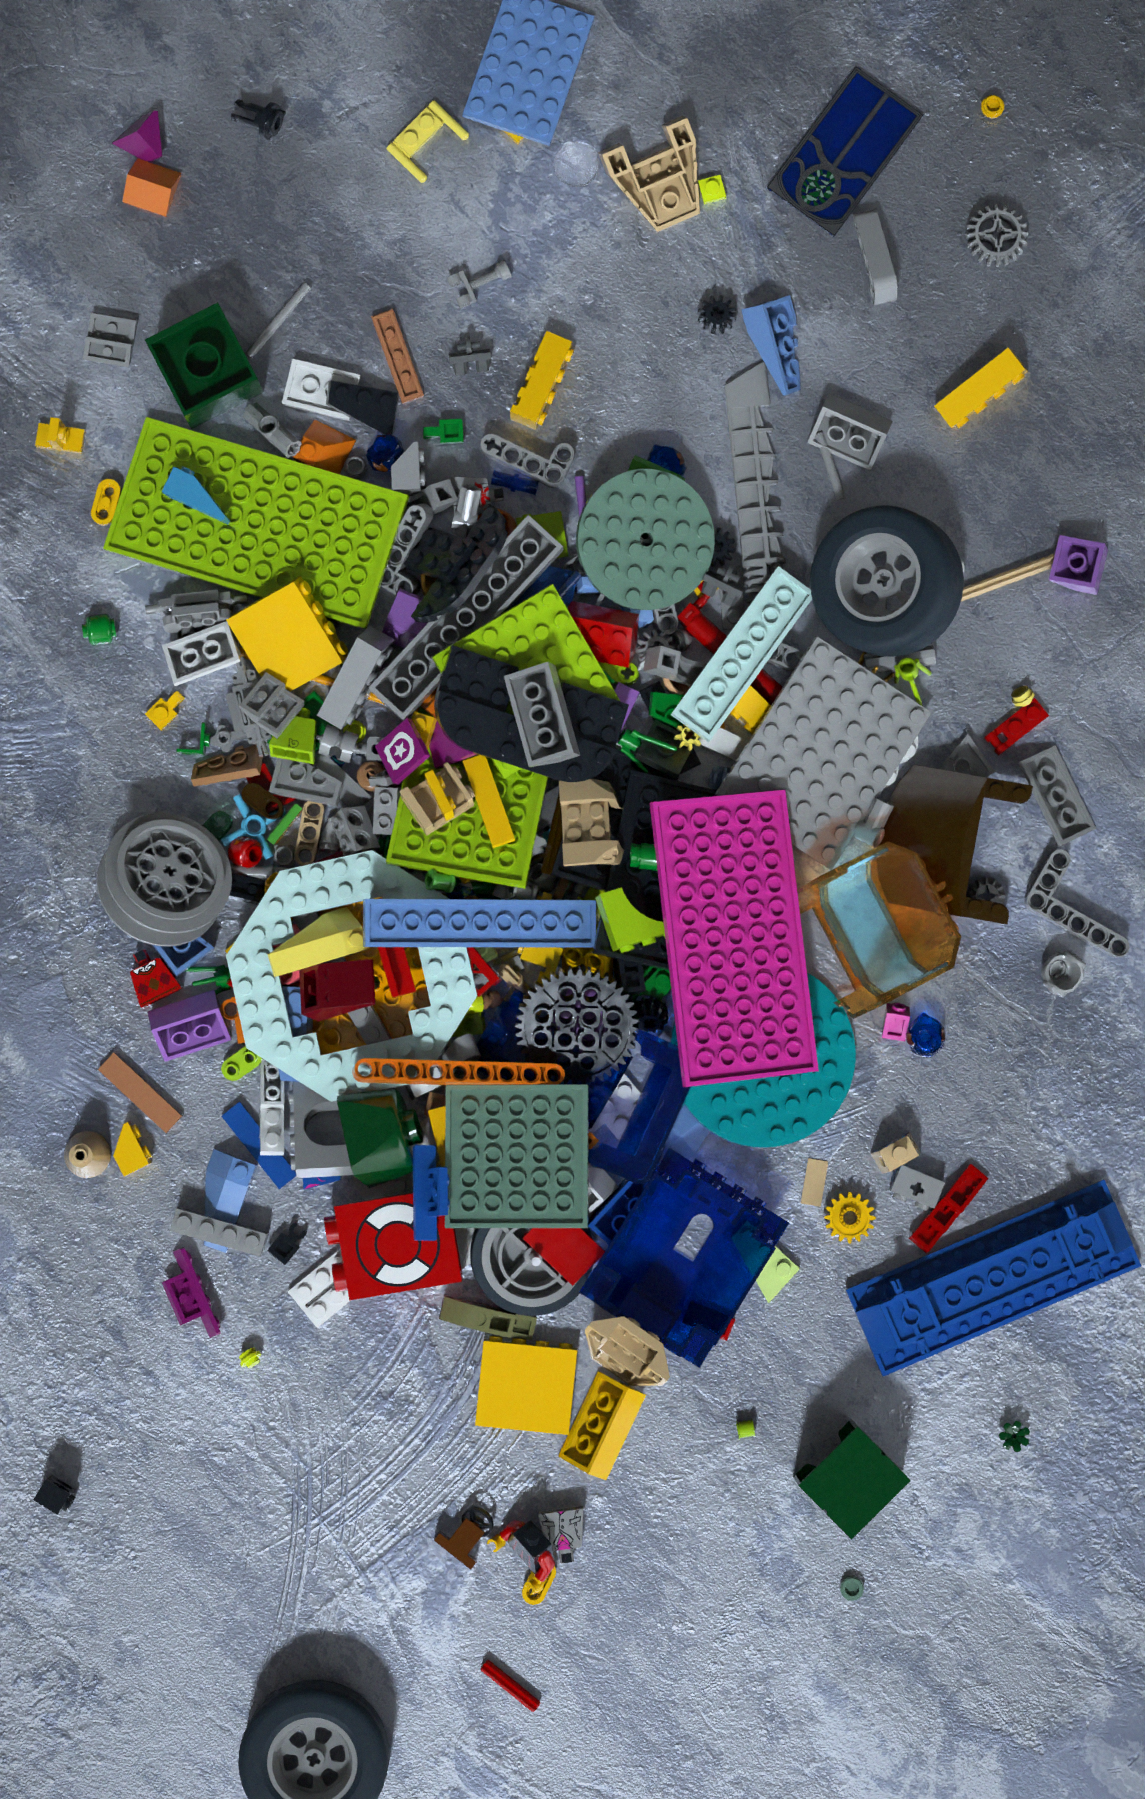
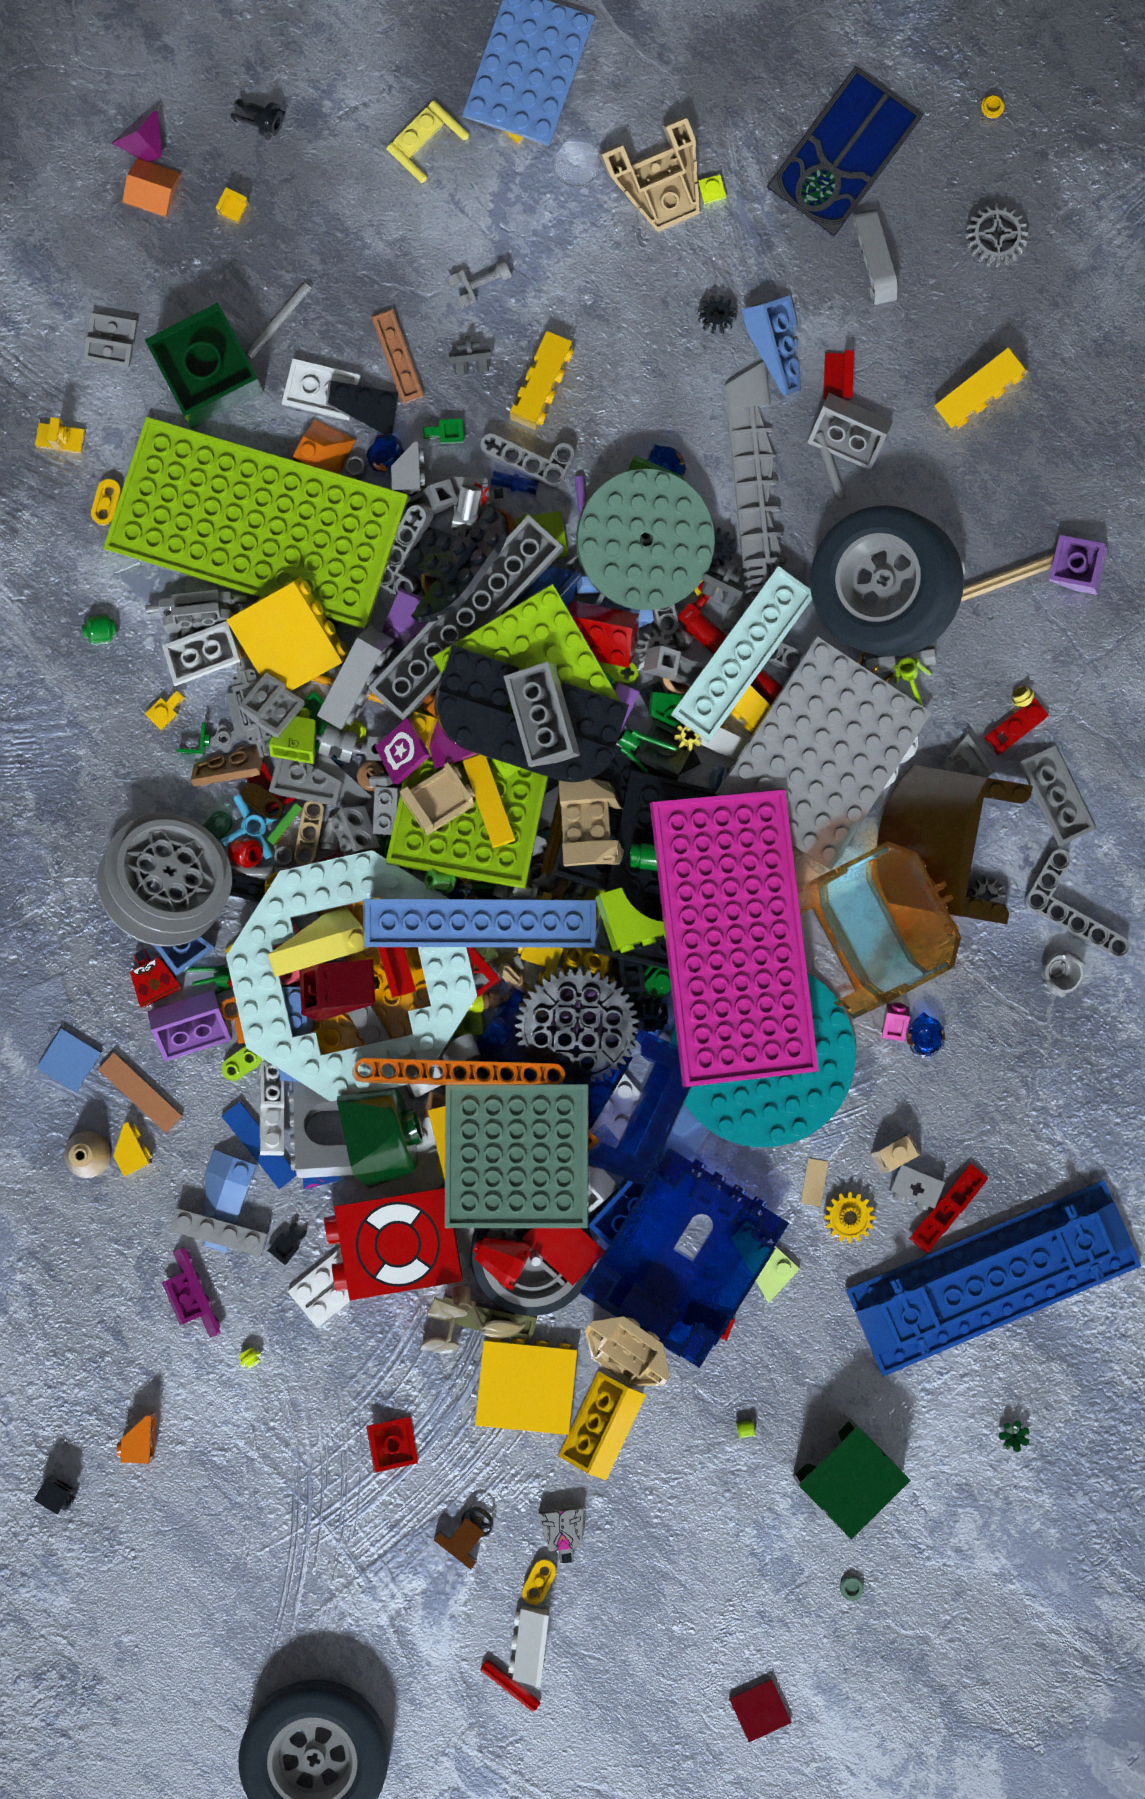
(69, 1060): none -> medium blue tile
(139, 1442): none -> orange slope
(189, 491): dark azure slope -> none
(232, 205): none -> yellow panel
(272, 430): light grey piece -> none
(392, 1444): none -> red slope
(429, 1192): blue bracket -> none
(436, 786): yellow plate -> none
(459, 1308): none -> dark tan plant
(503, 1258): none -> red cone
(529, 1645): none -> white slope
(532, 1549): torso -> none
(760, 1710): none -> dark red tile
(839, 374): none -> red panel
(871, 828): light grey piece -> none

